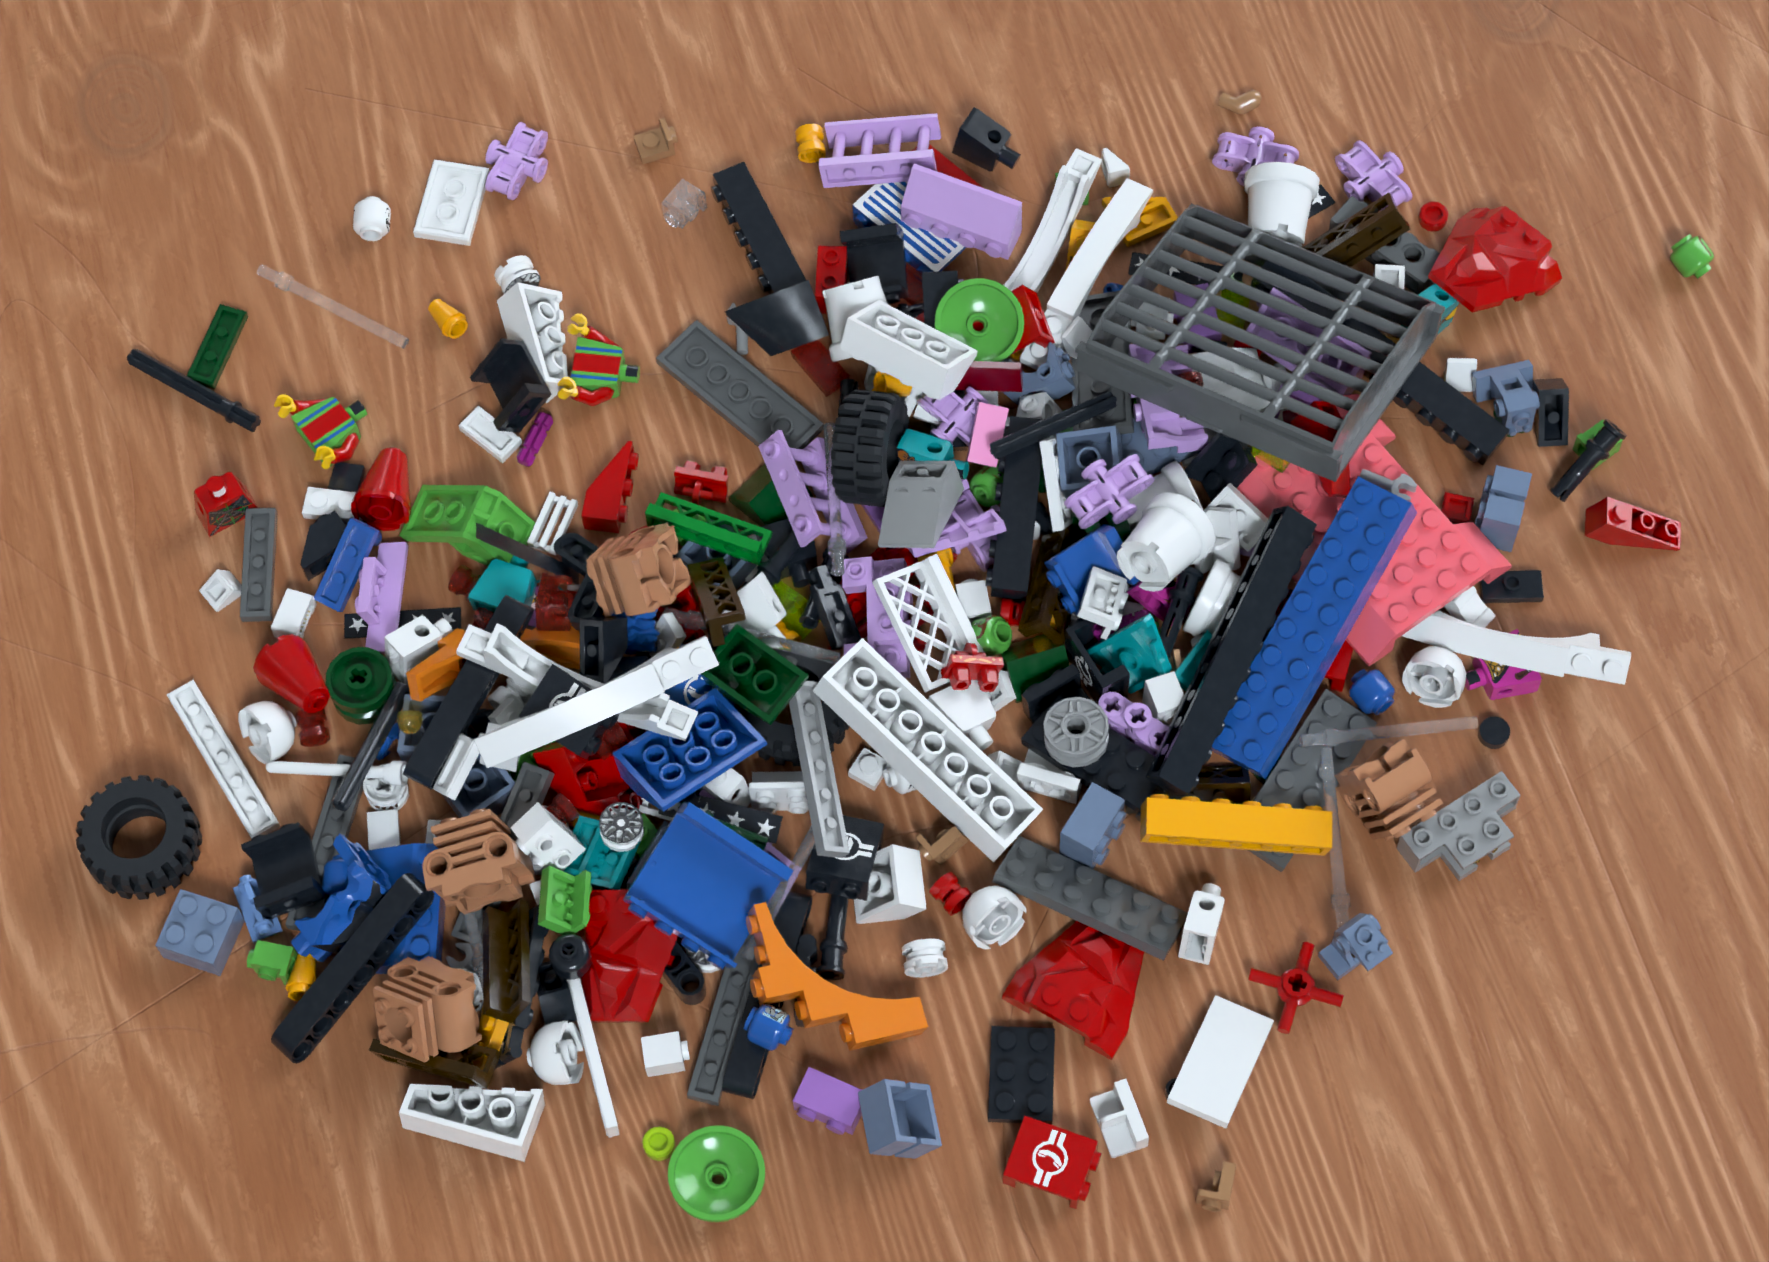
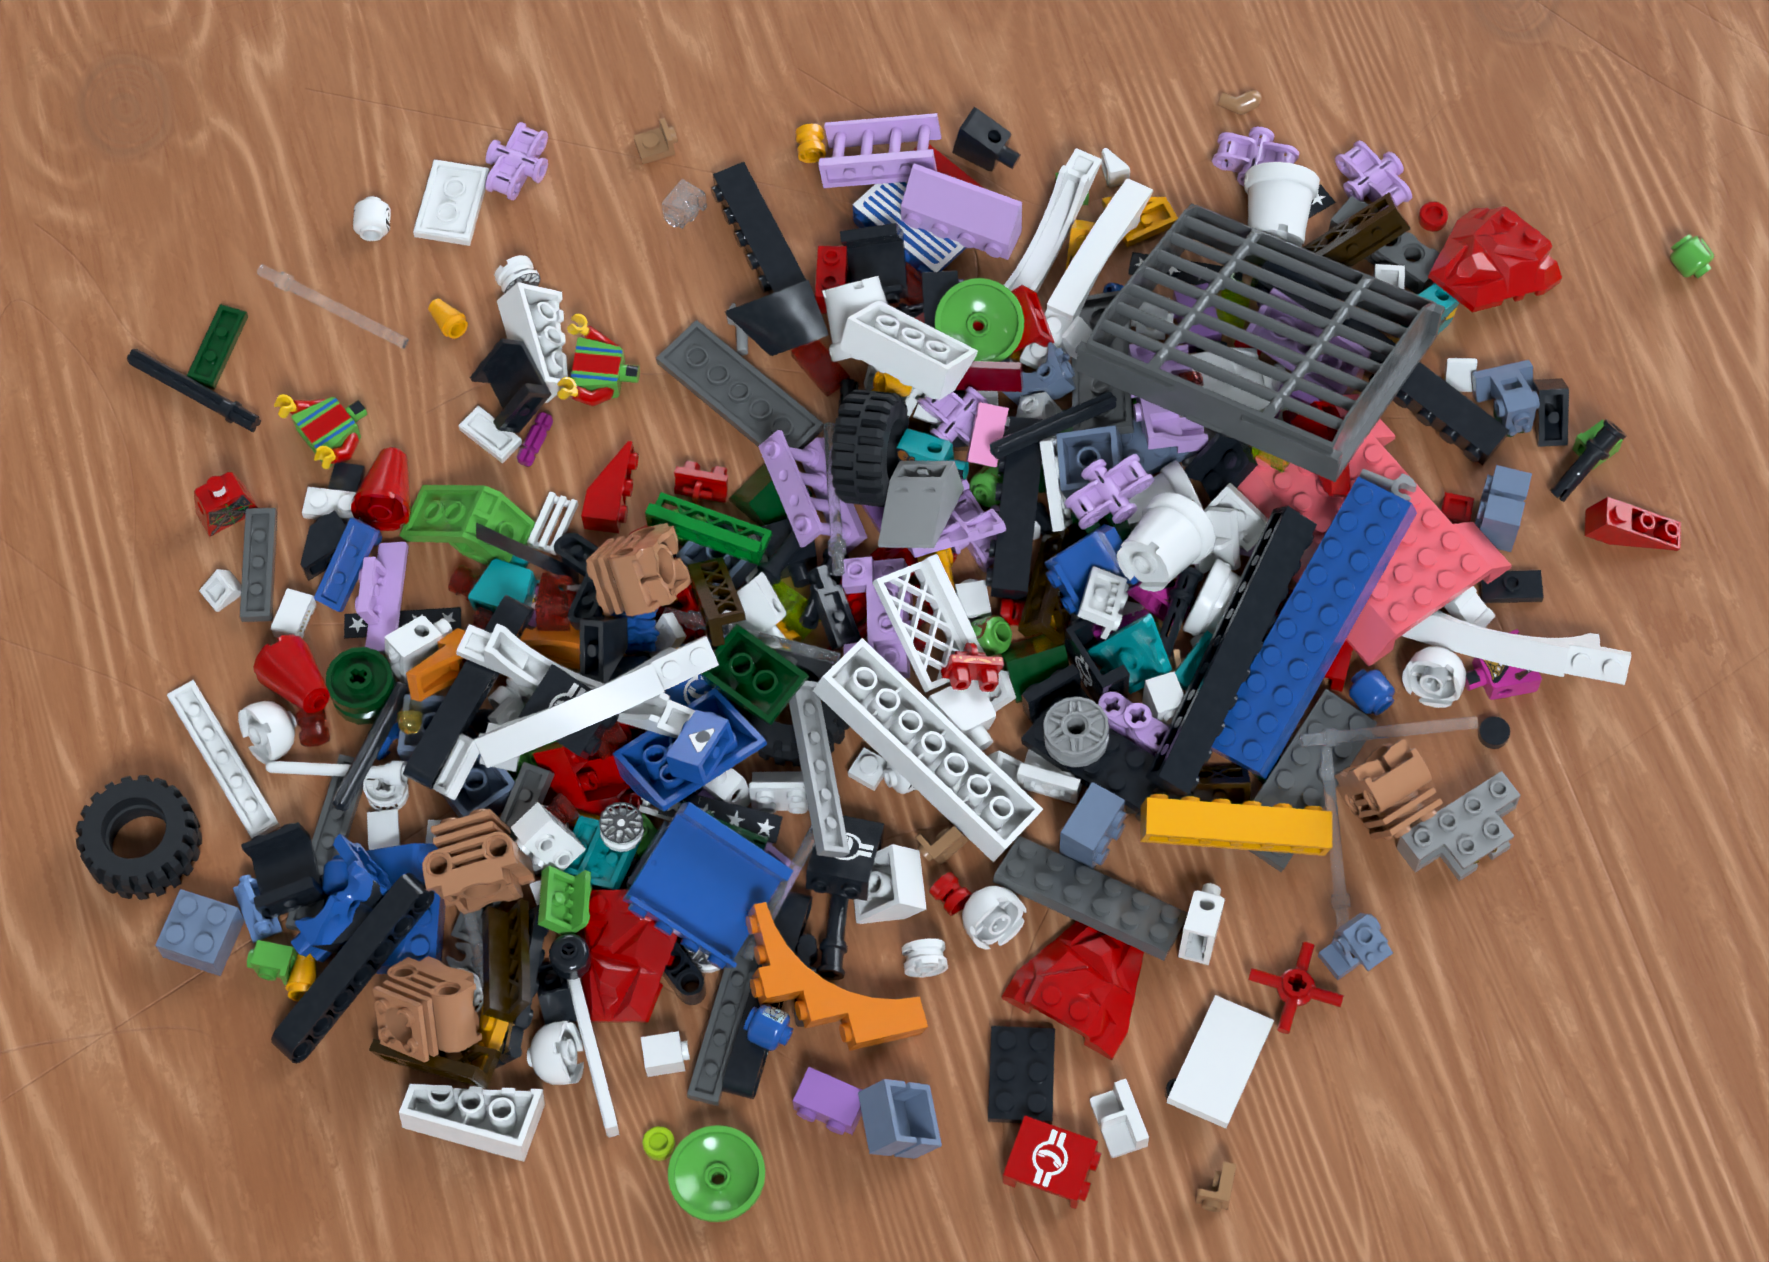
(699, 747): none -> blue brick

